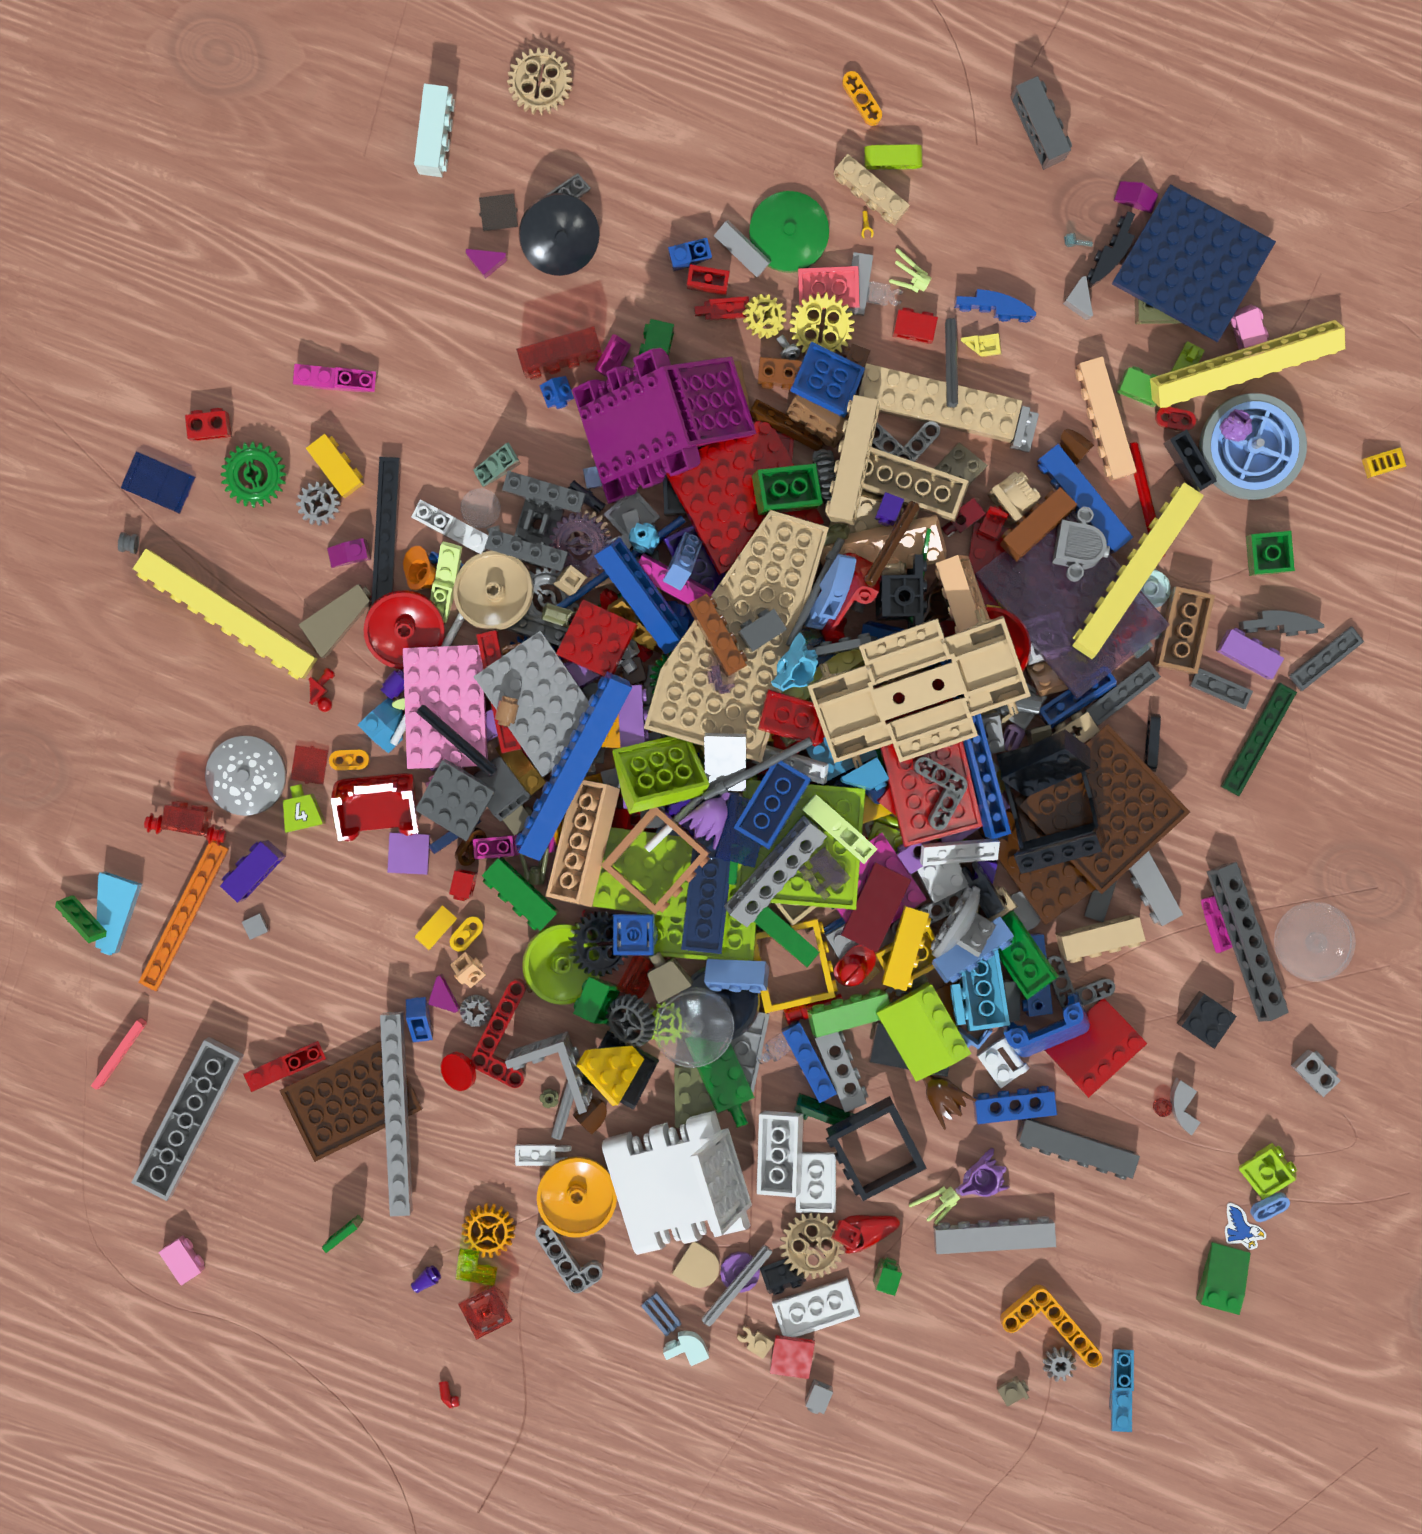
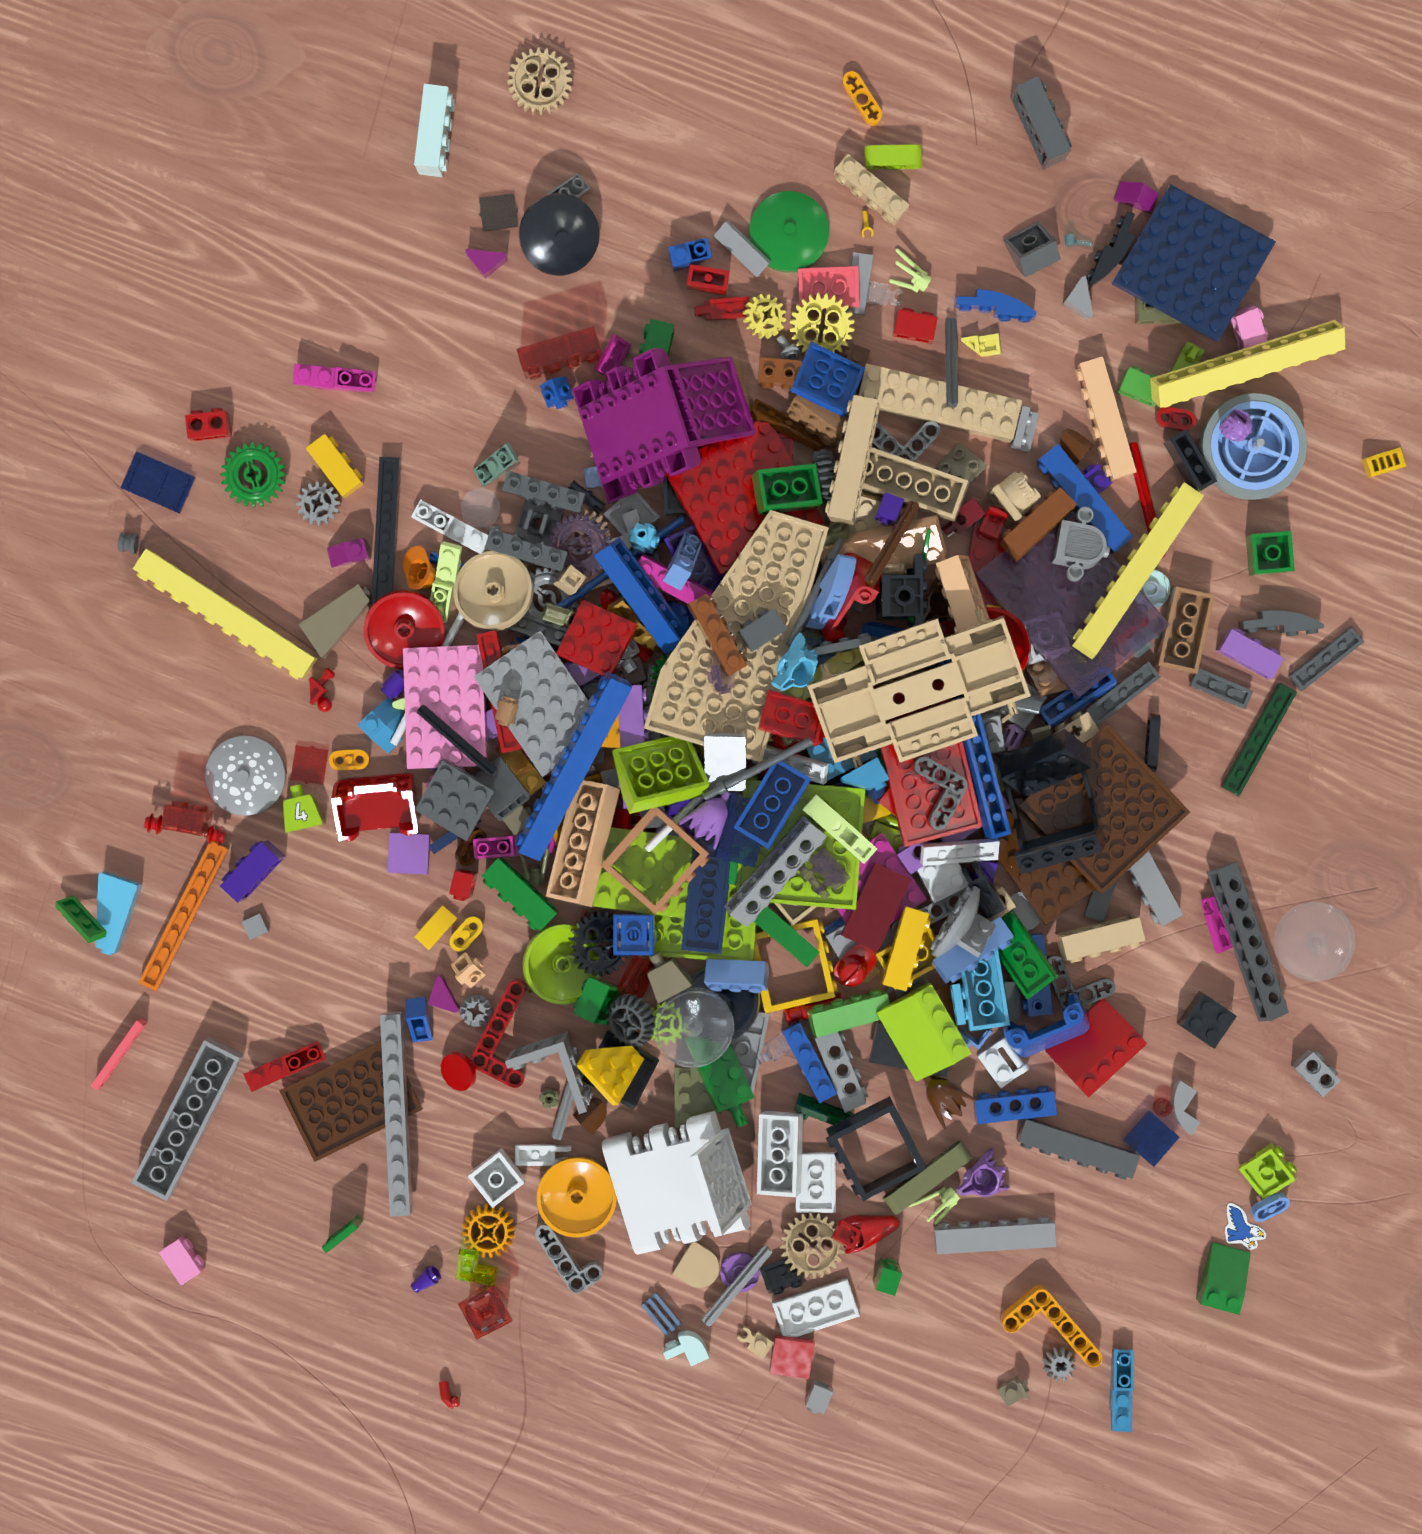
(497, 1177): none -> white brick
(919, 1184): none -> olive beam
(1032, 249): none -> dark grey slope
(1097, 477): none -> dark purple bracket
(1151, 1138): none -> clear blue tile

